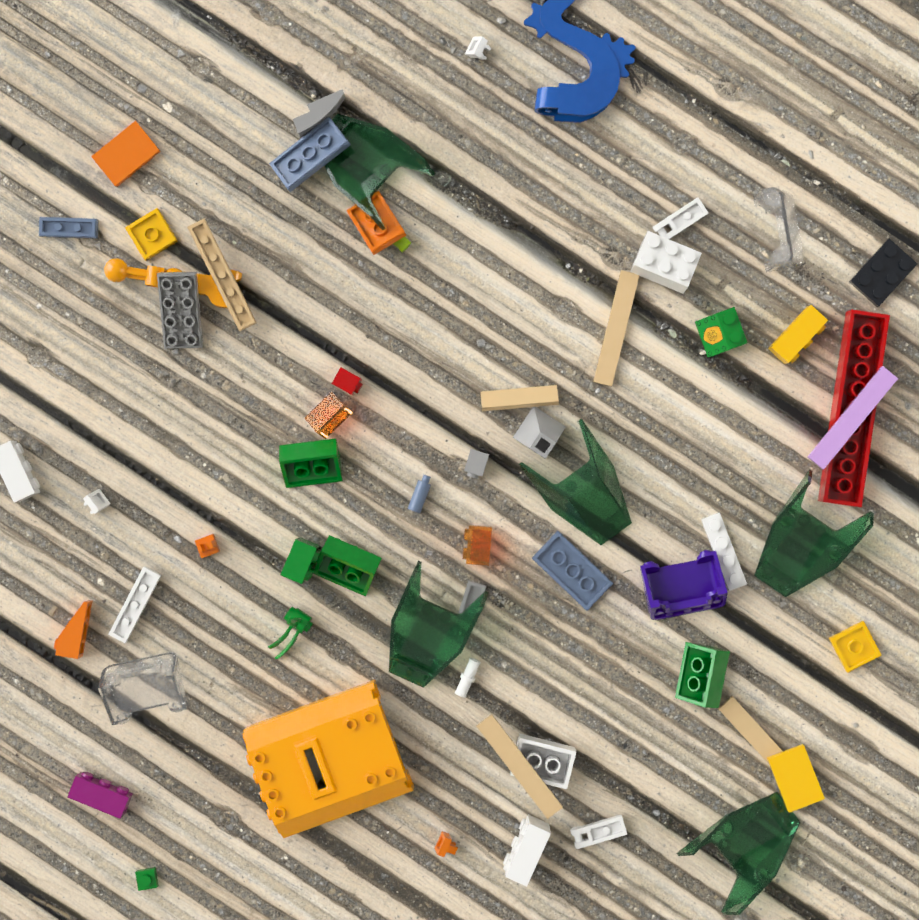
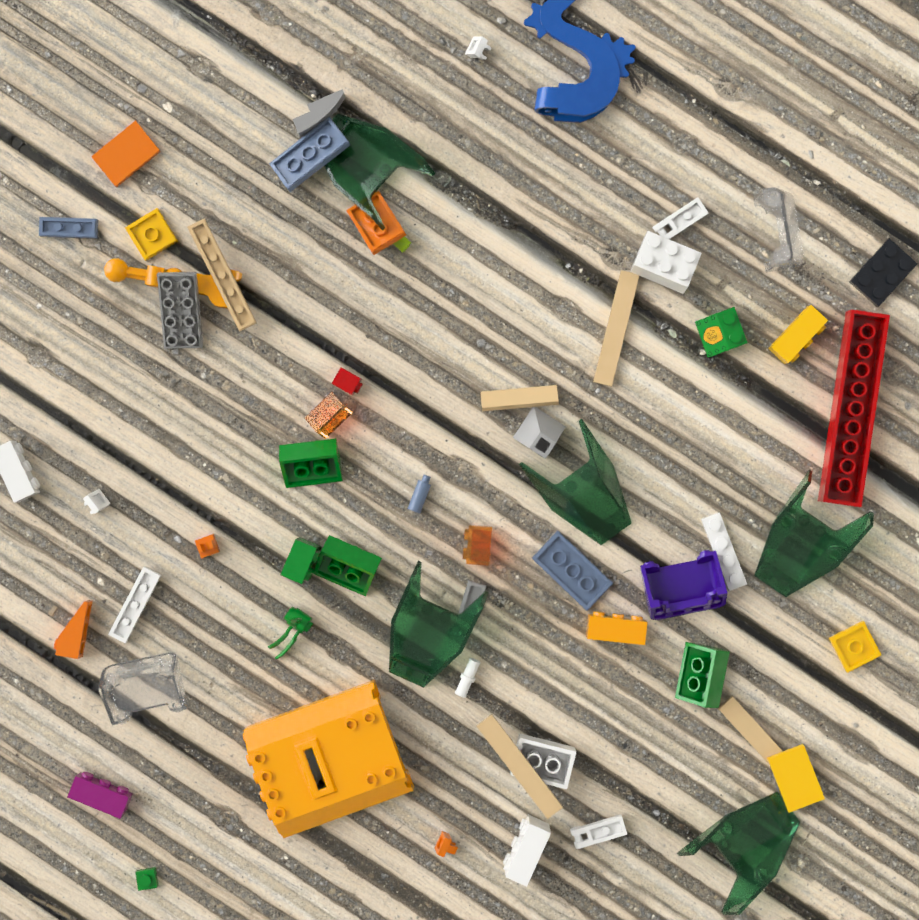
(476, 463): light grey brick -> none
(616, 628): none -> light orange brick
(852, 417): lavender tile -> none

